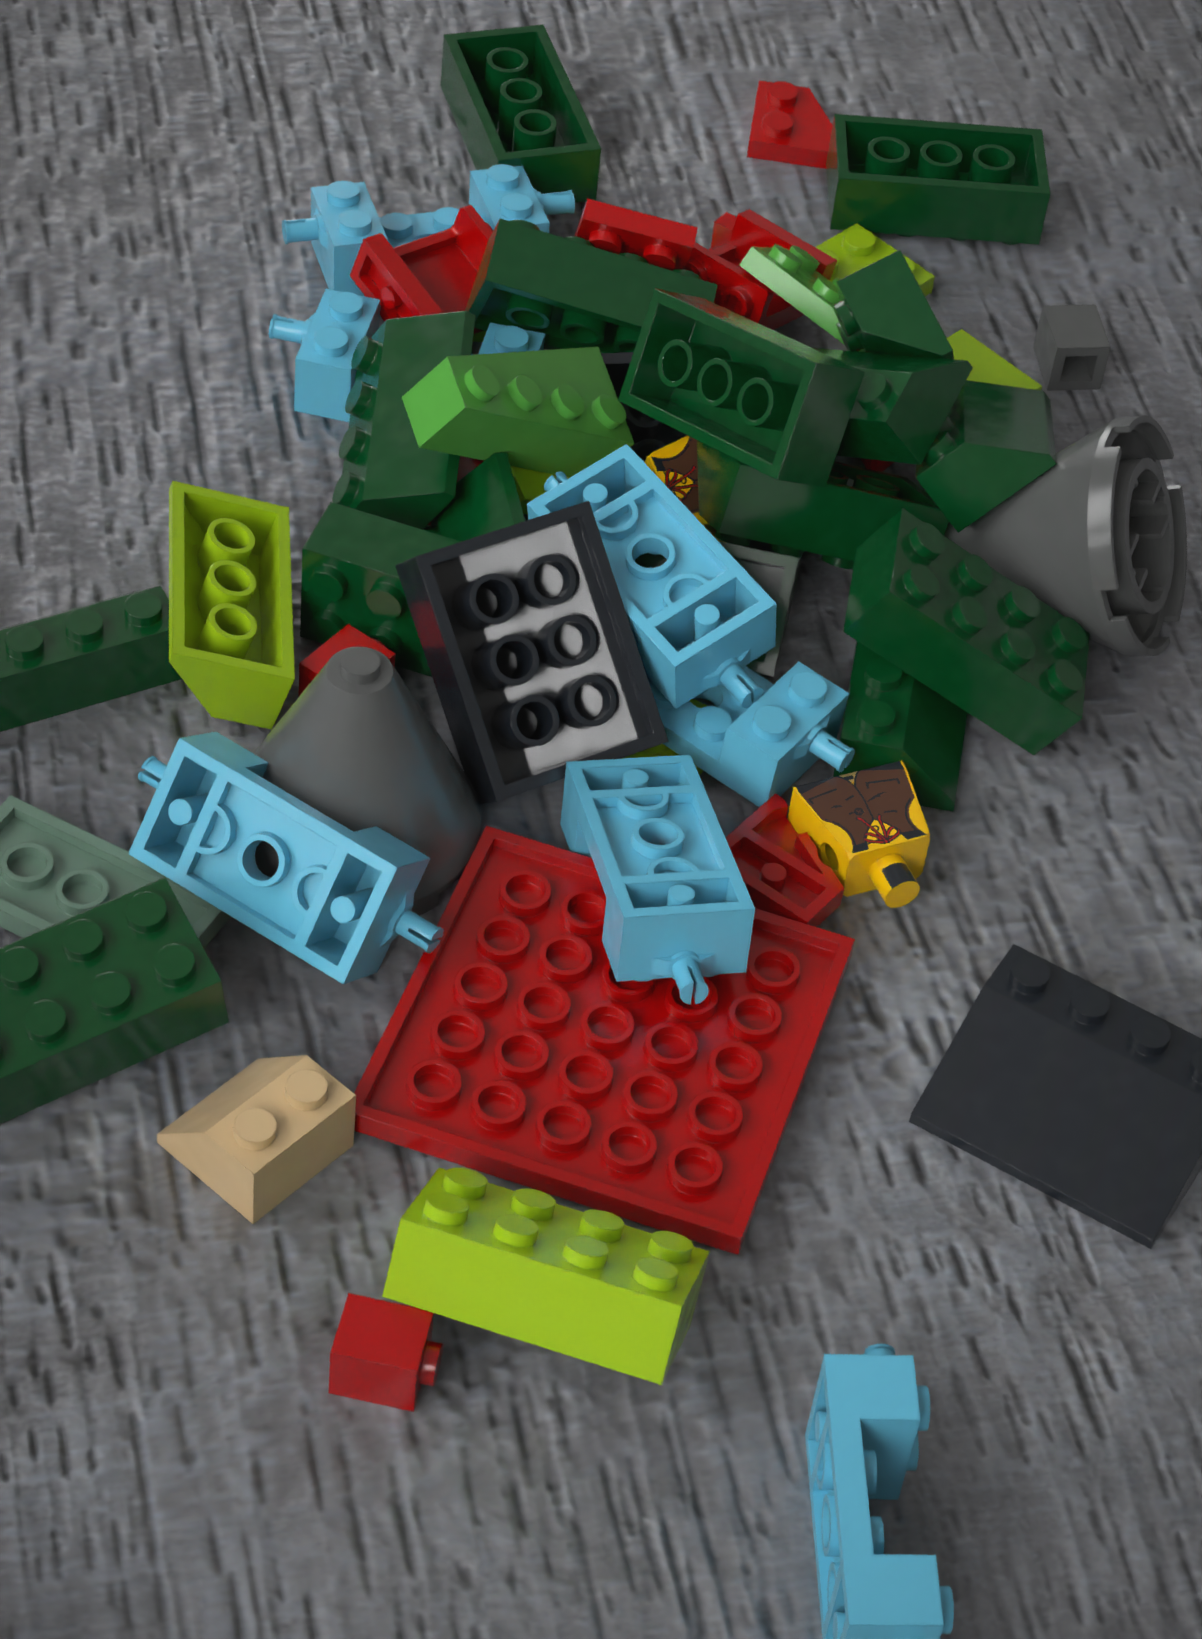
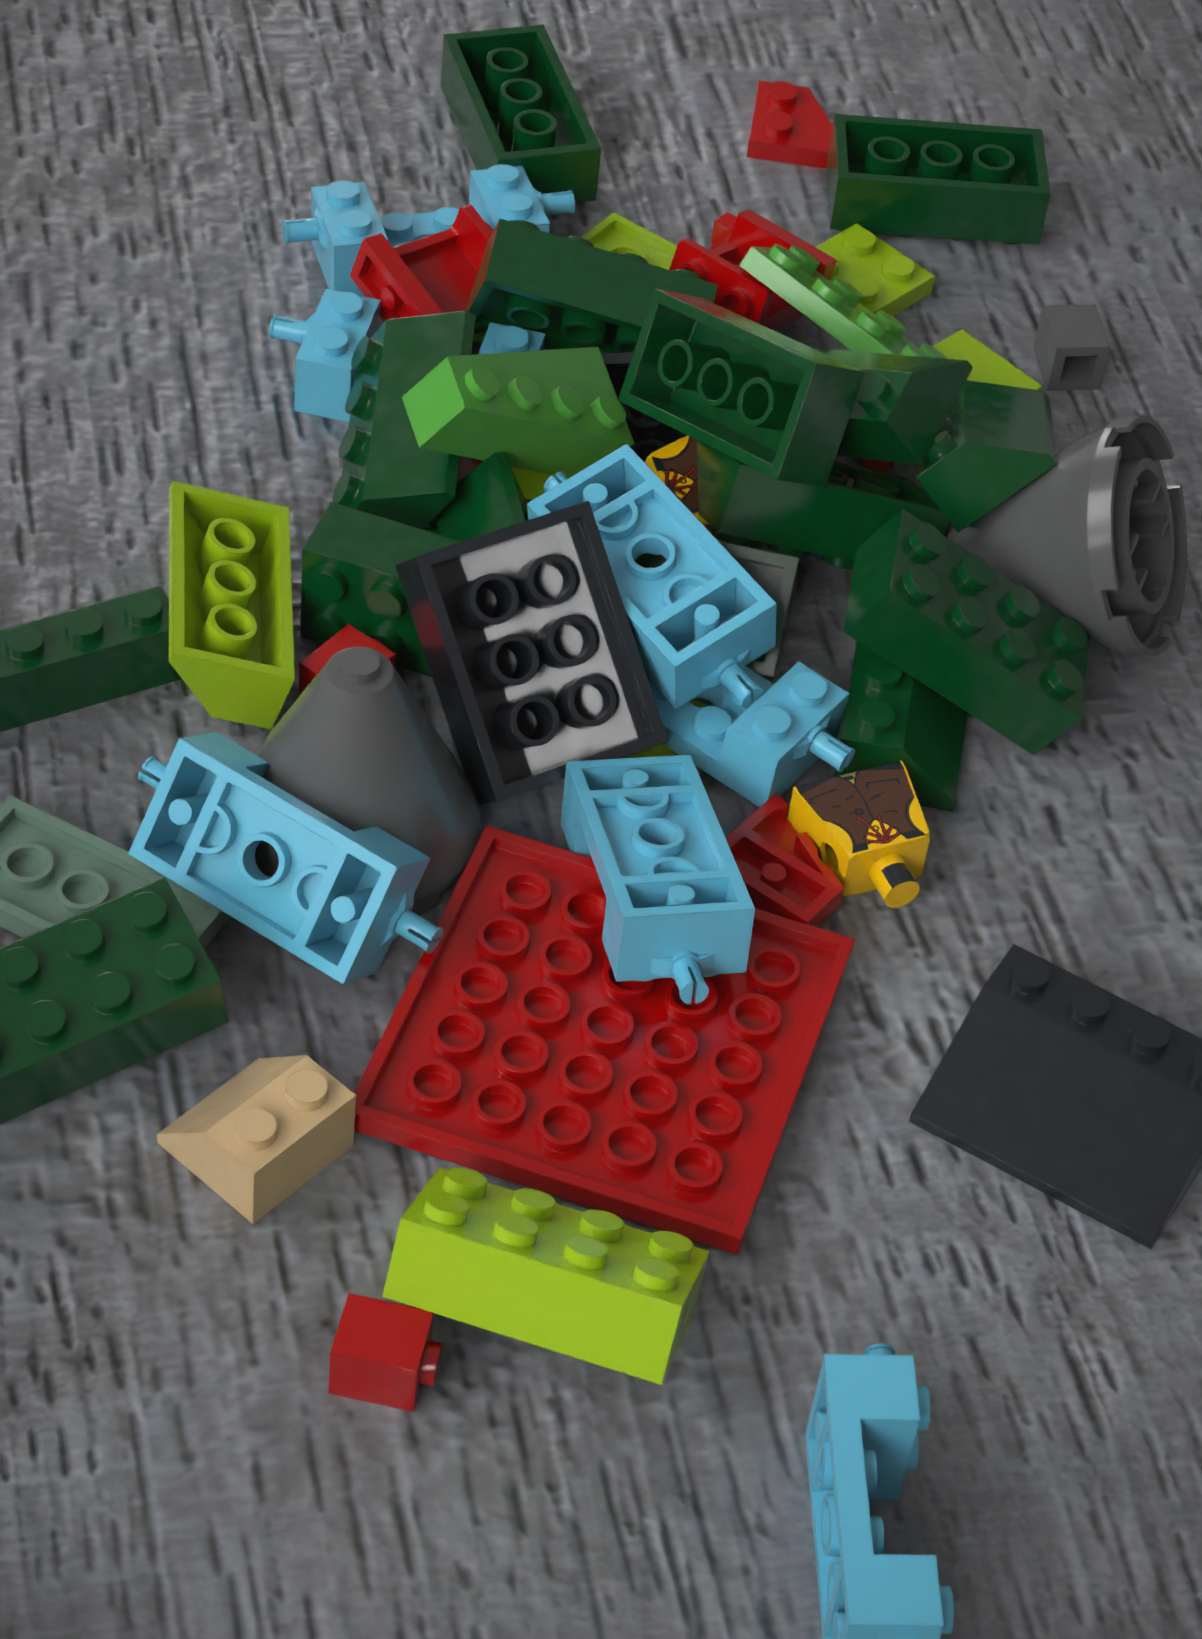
(628, 231): red wing -> none
(888, 312): dark green slope -> none

